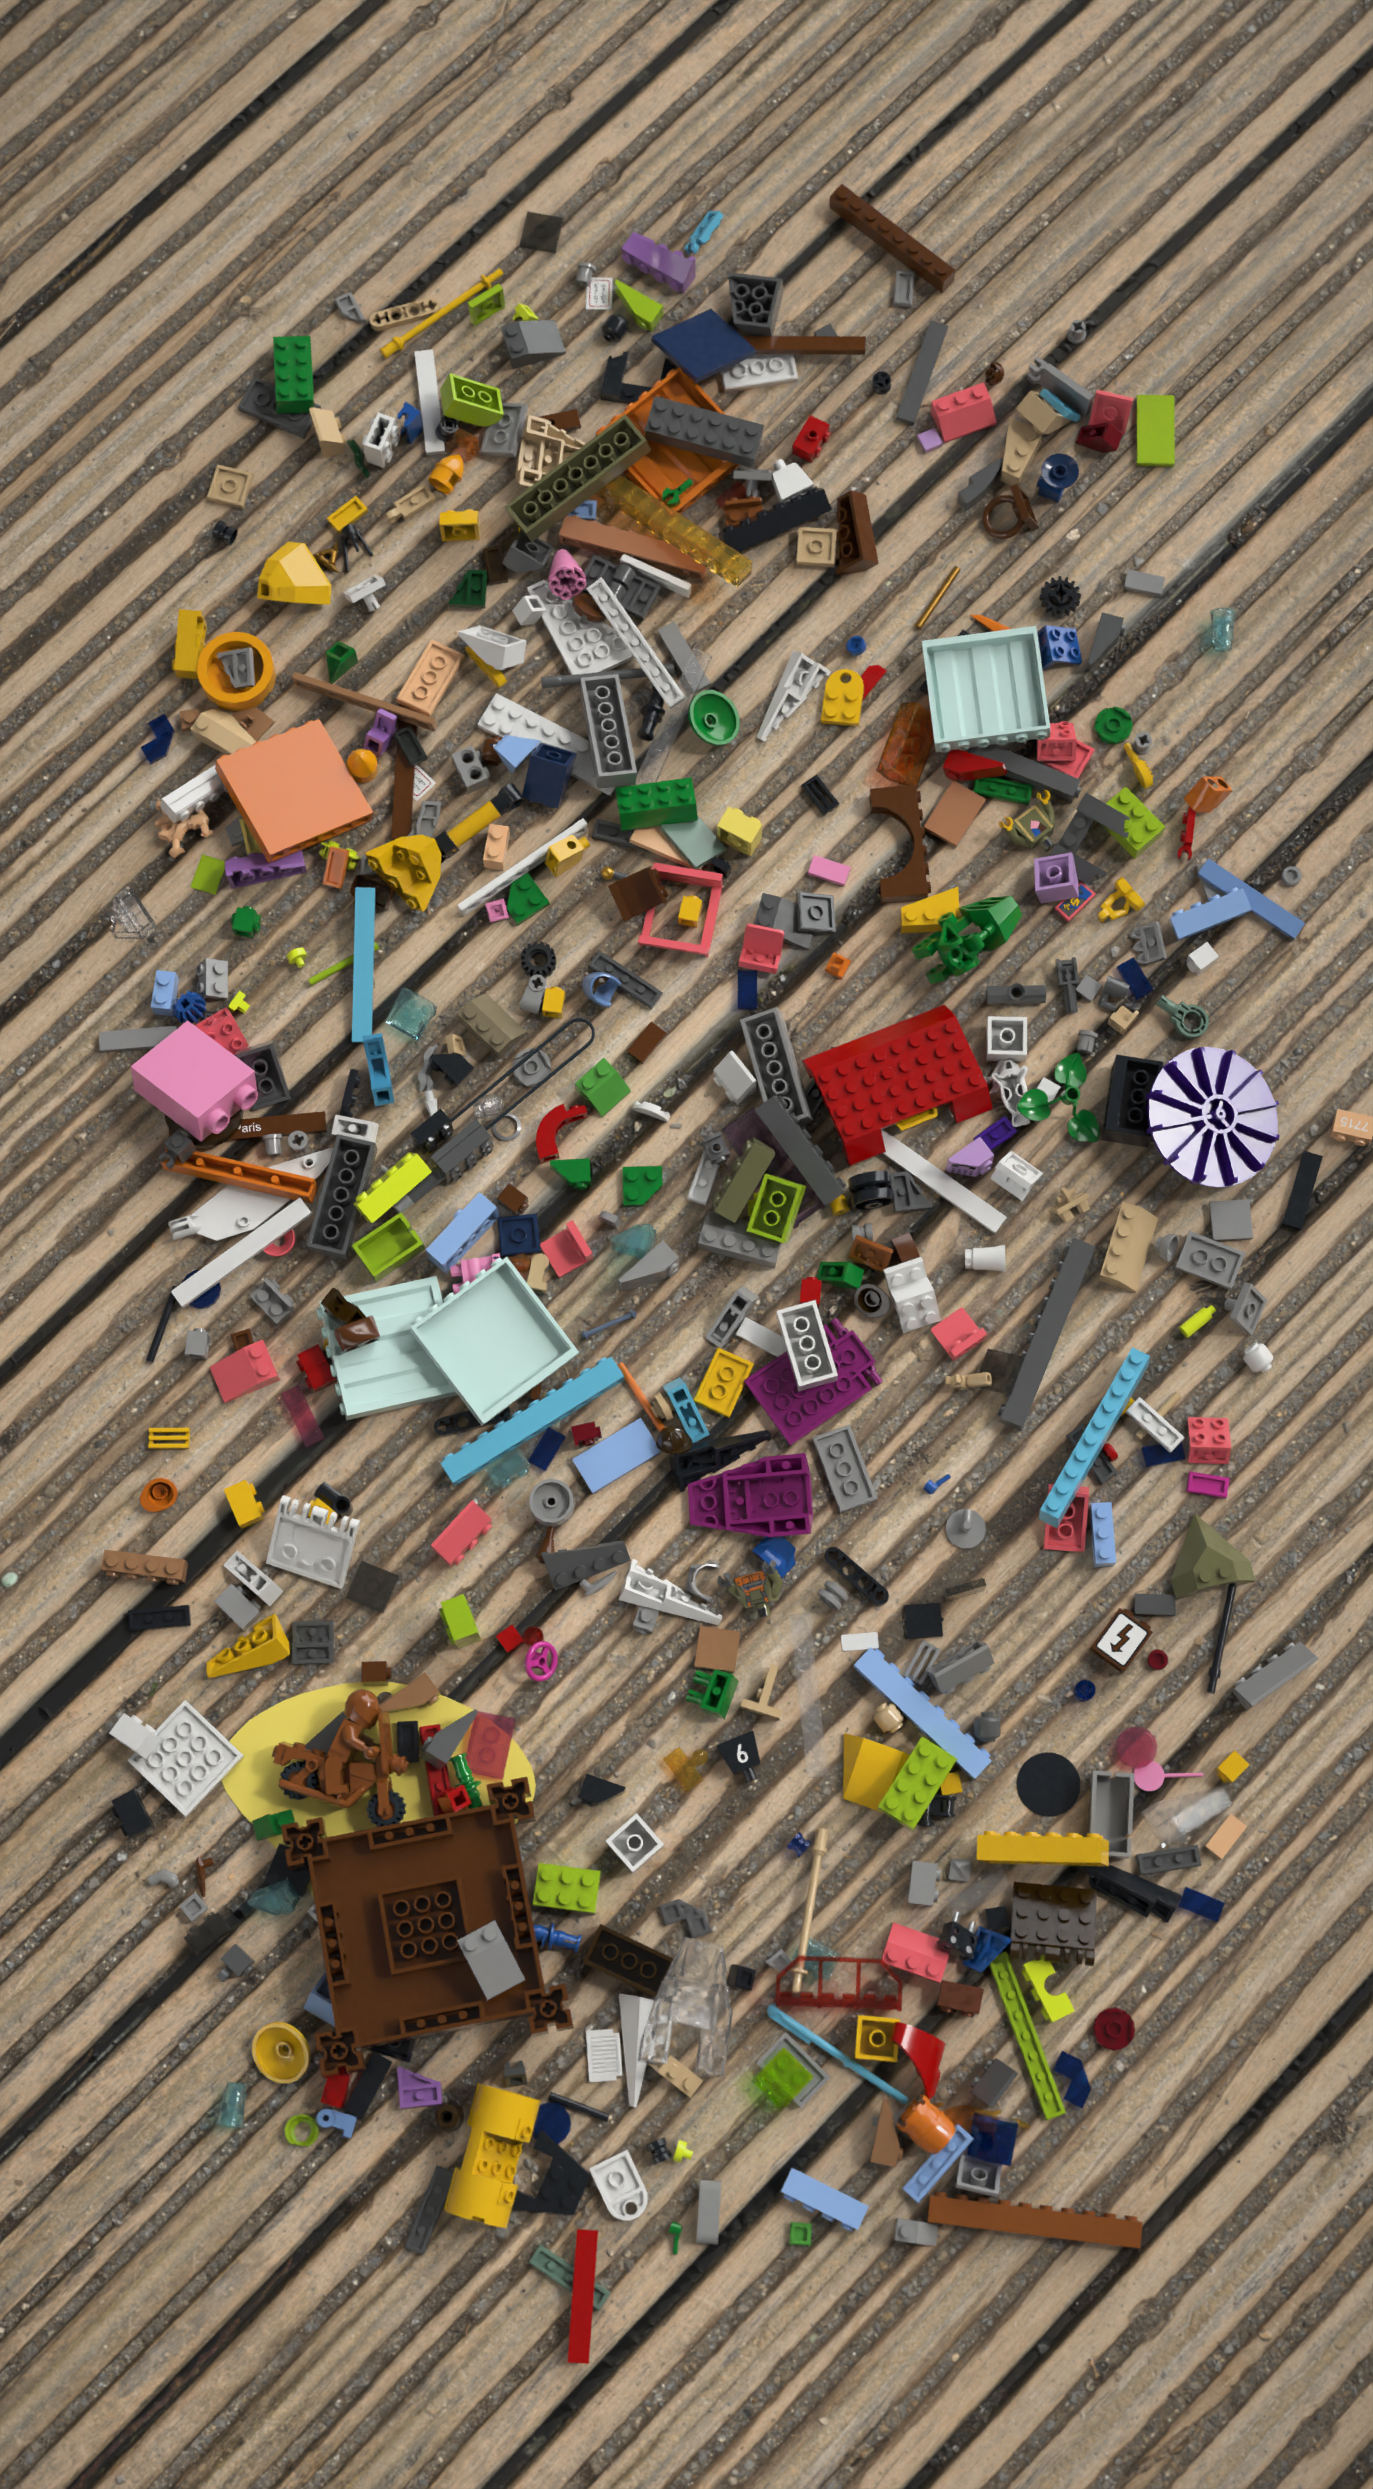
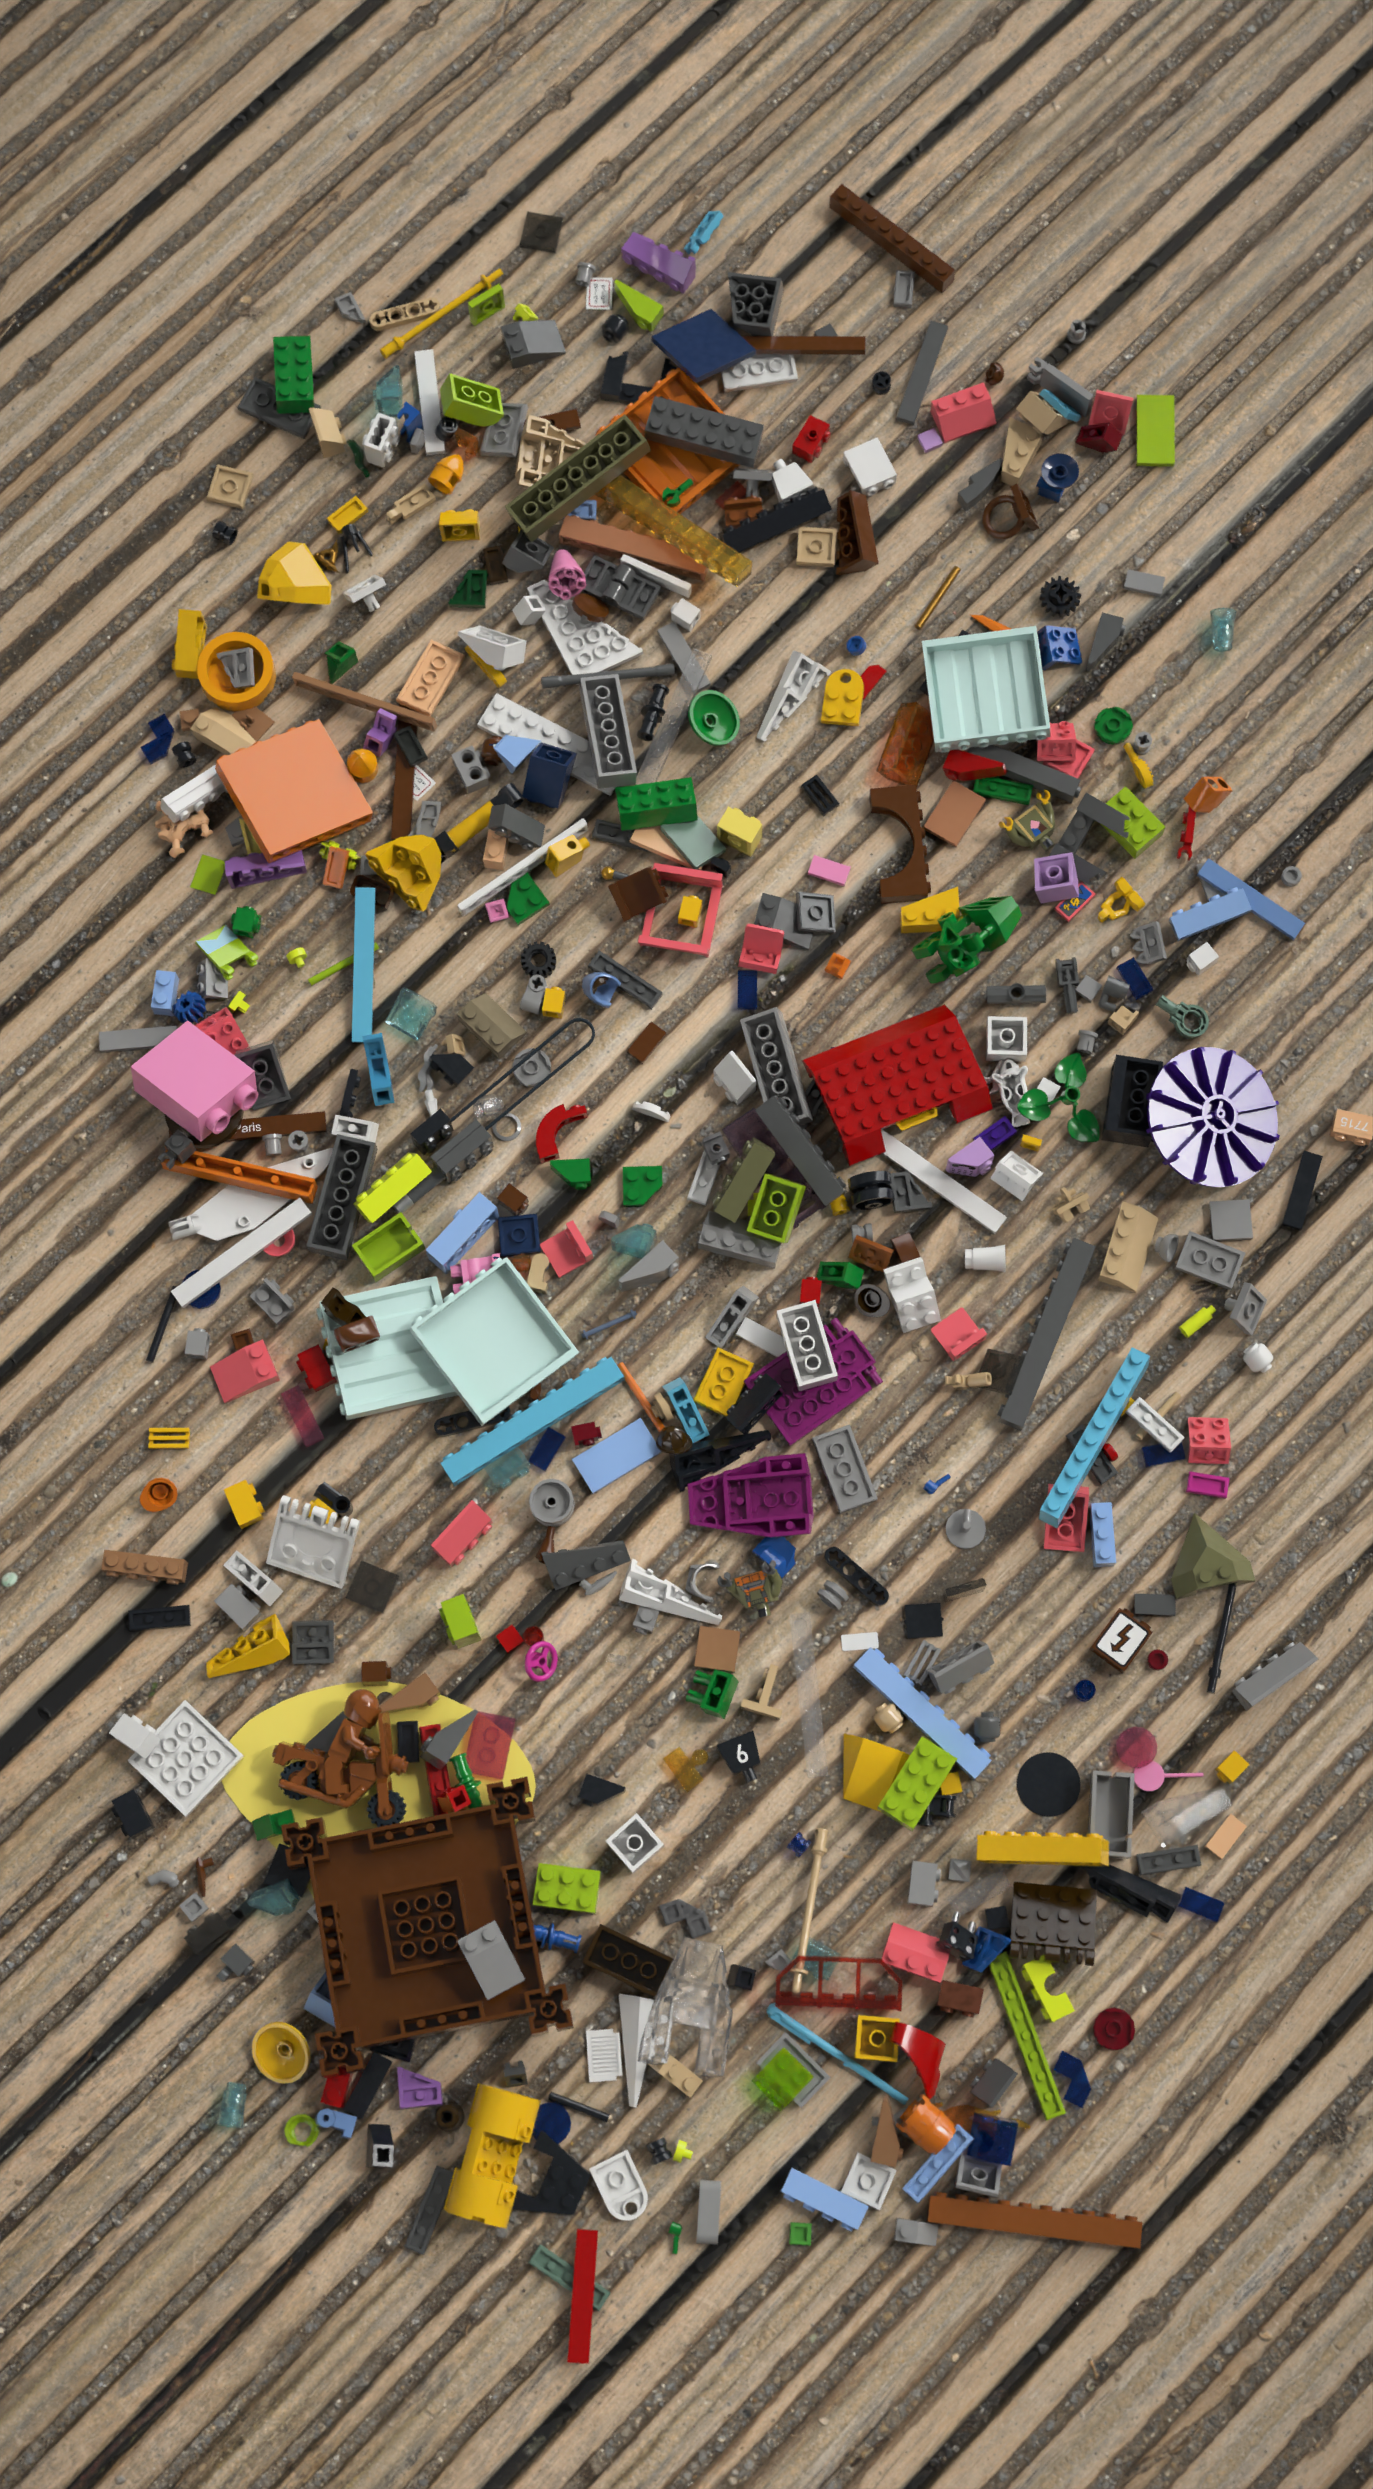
(130, 917): clear wedge -> none
(184, 754): none -> black wheel
(225, 948): none -> lime flag
(379, 2146): none -> black slope
(389, 393): none -> clear light blue slope
(417, 441): none -> light grey tile
(516, 826): none -> dark grey brick
(602, 1087): bright green slope -> none
(636, 643): white tile -> none
(685, 614): none -> white brick
(754, 1403): none -> black slope
(868, 2181): none -> white tile
(870, 467): none -> white panel
(1031, 1143): none -> yellow tile

